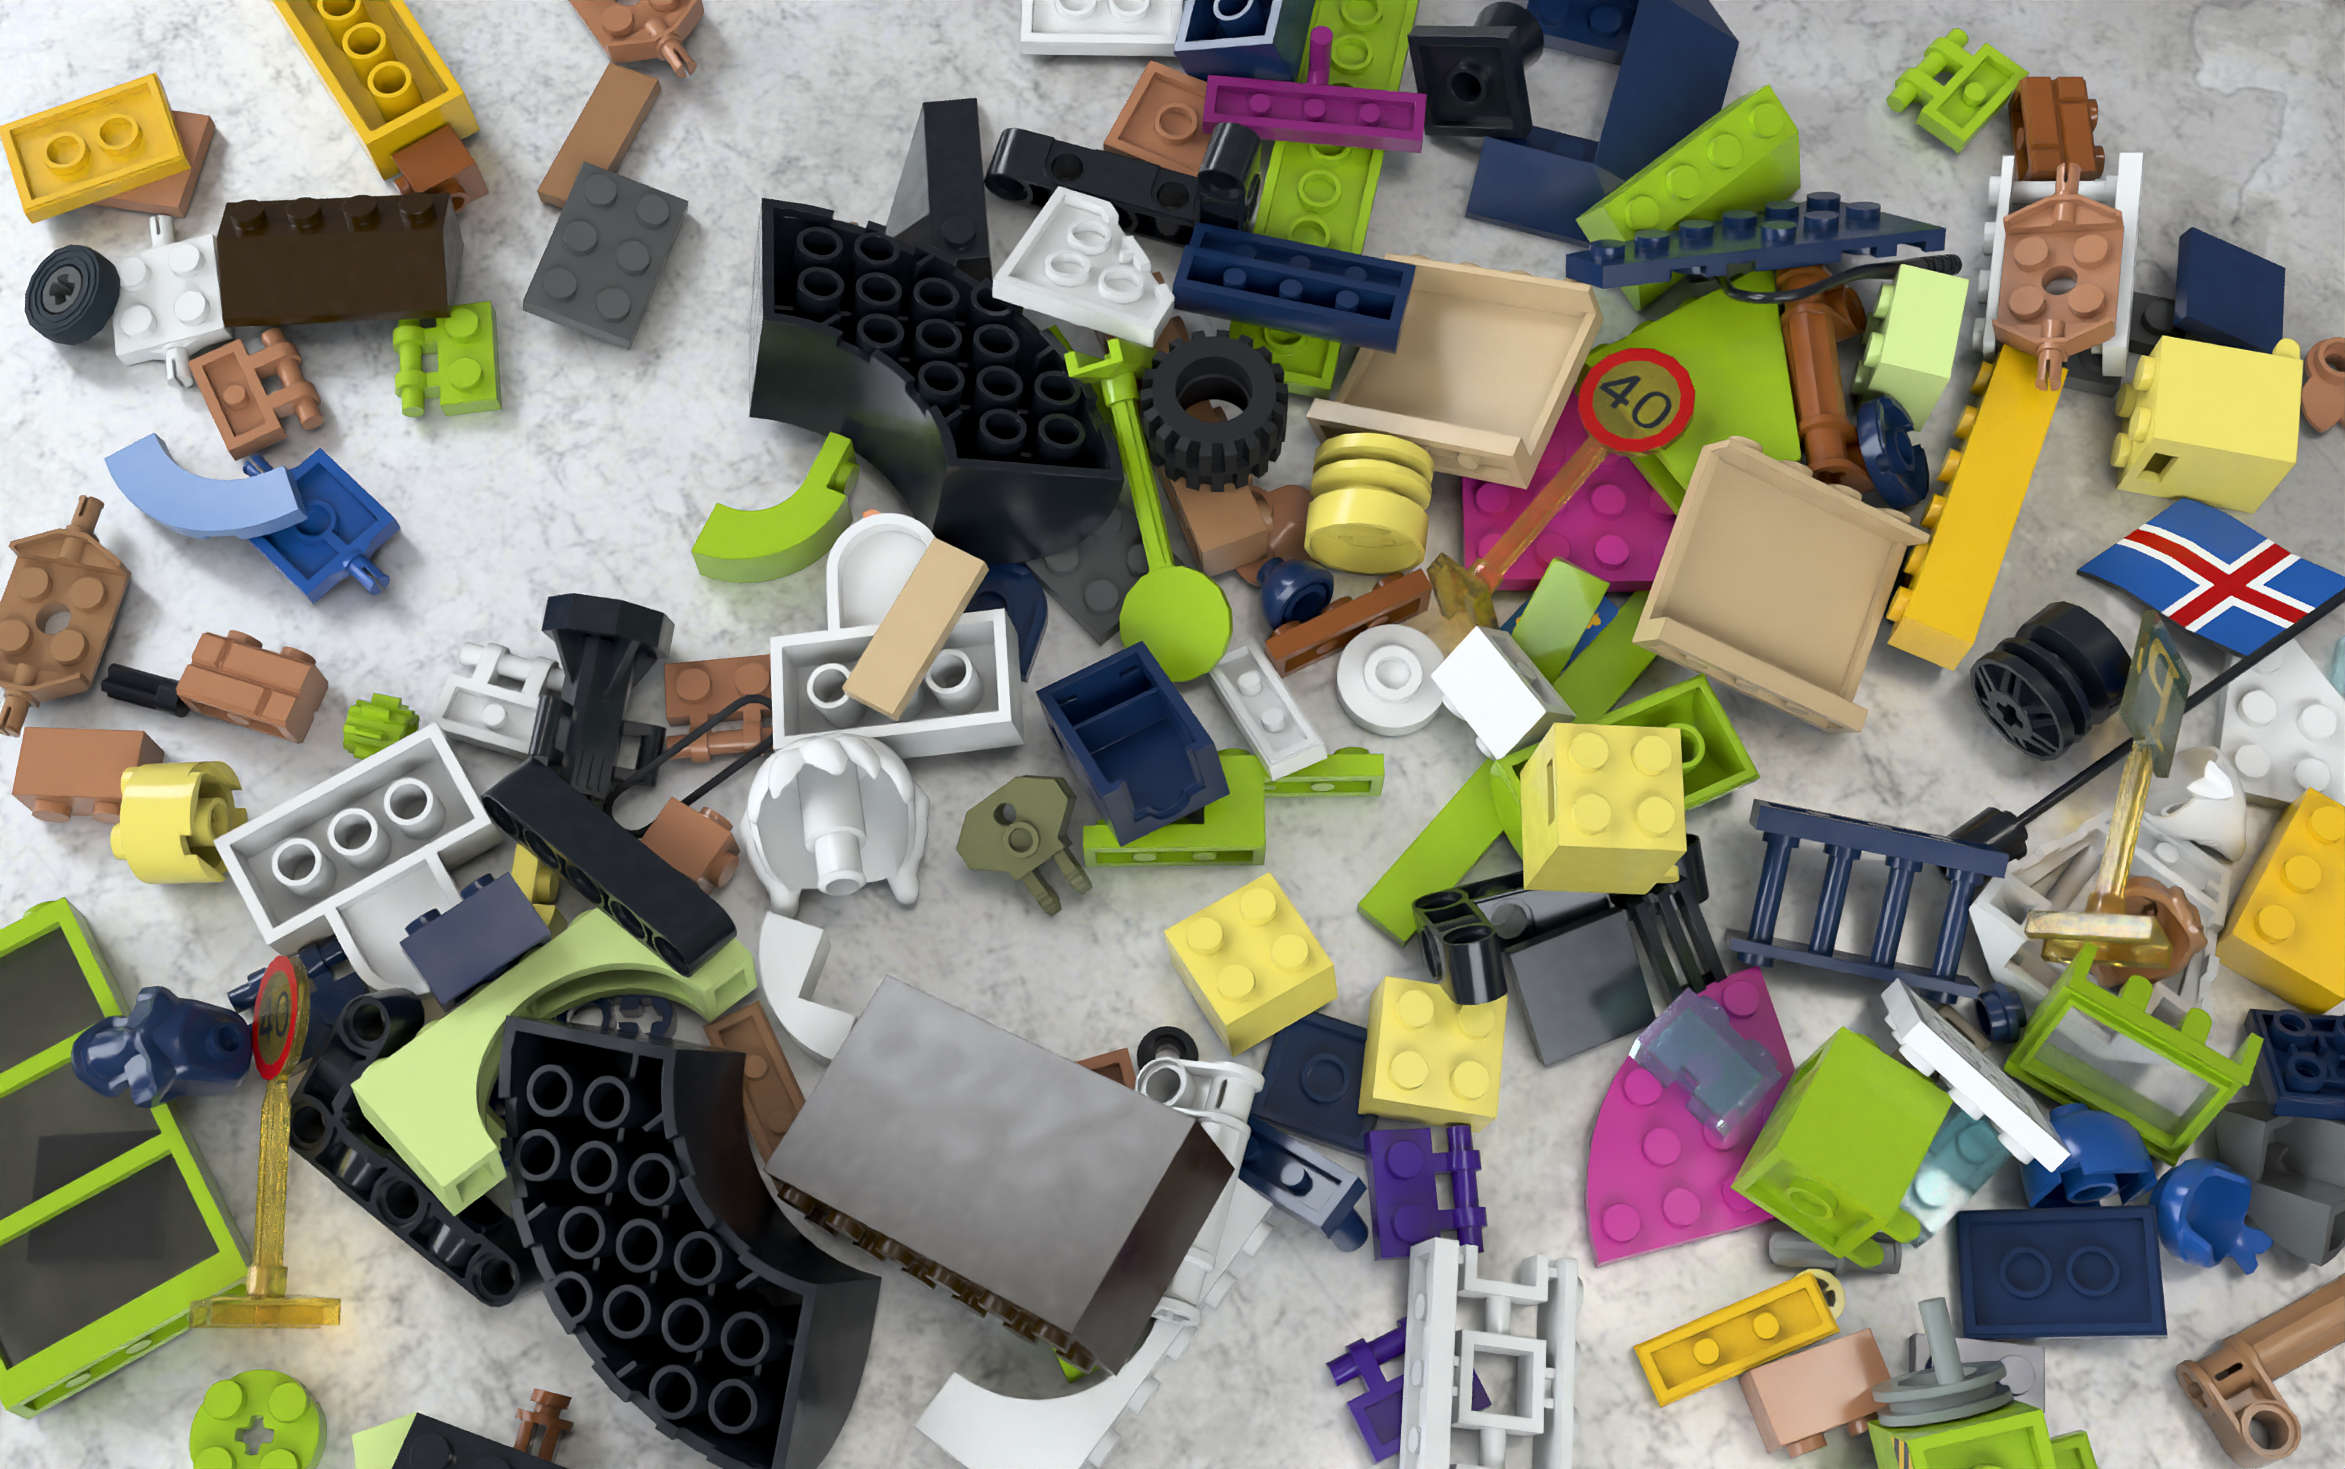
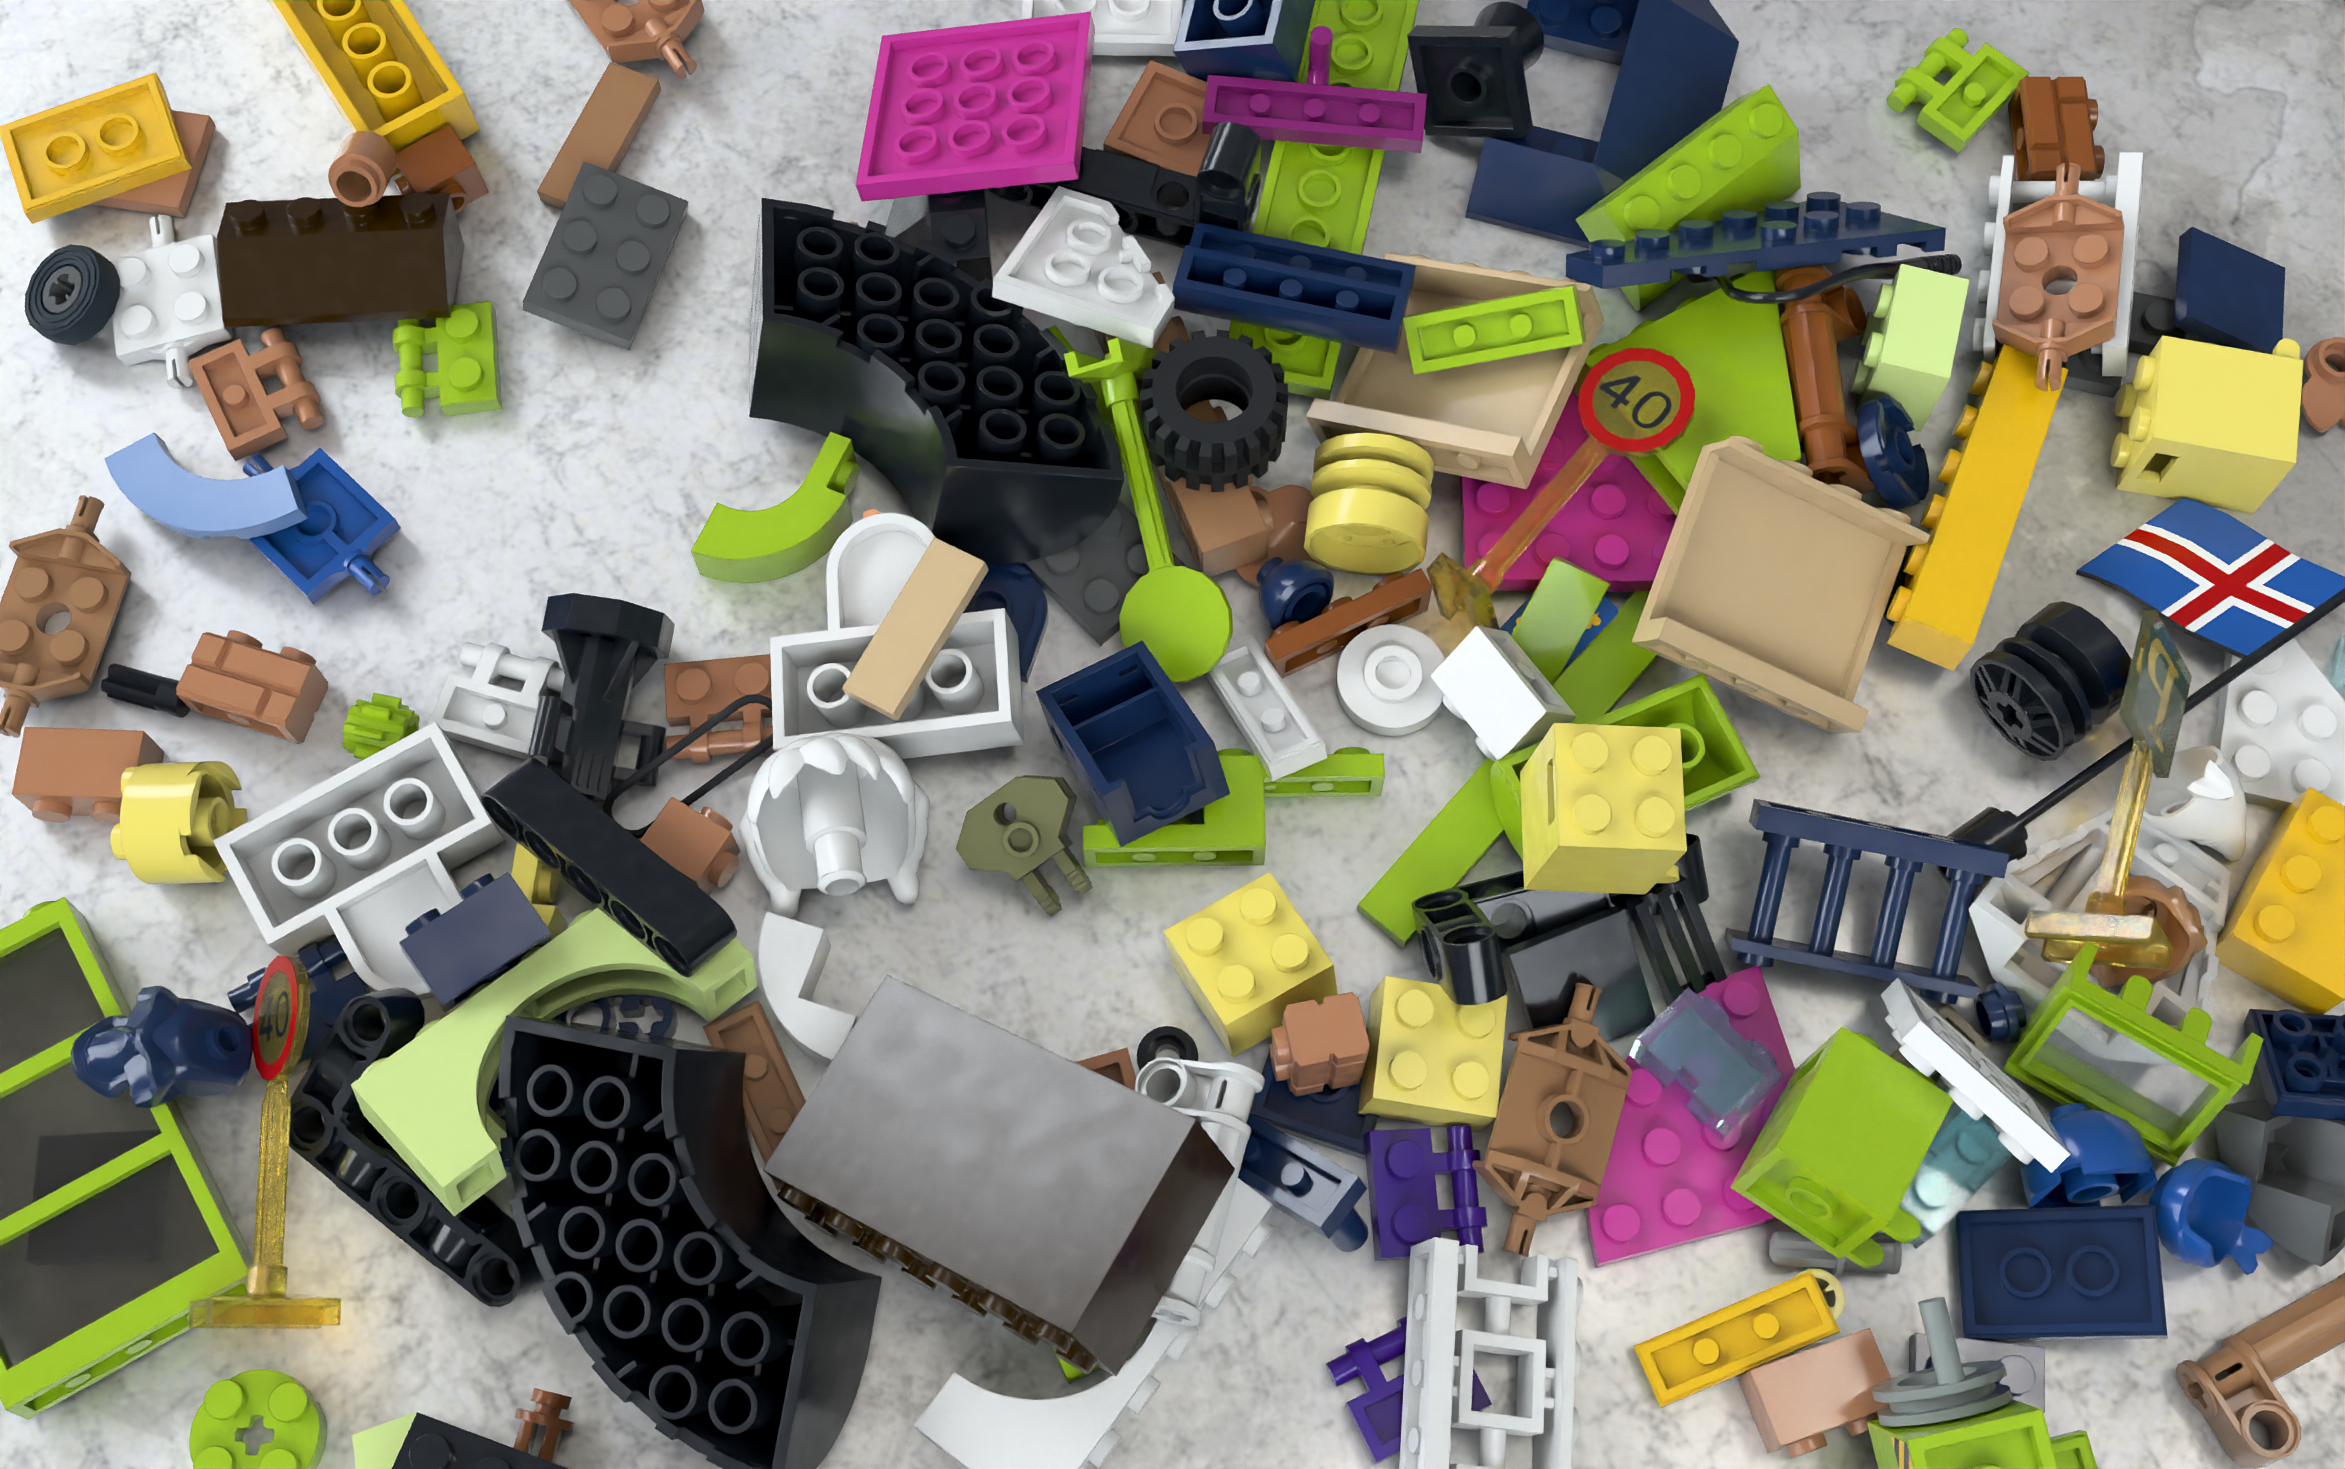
(362, 169): none -> nougat brick
(977, 107): none -> dark pink plate
(1320, 1044): none -> nougat brick
(1495, 329): none -> lime plate
(1524, 1156): none -> medium nougat plate

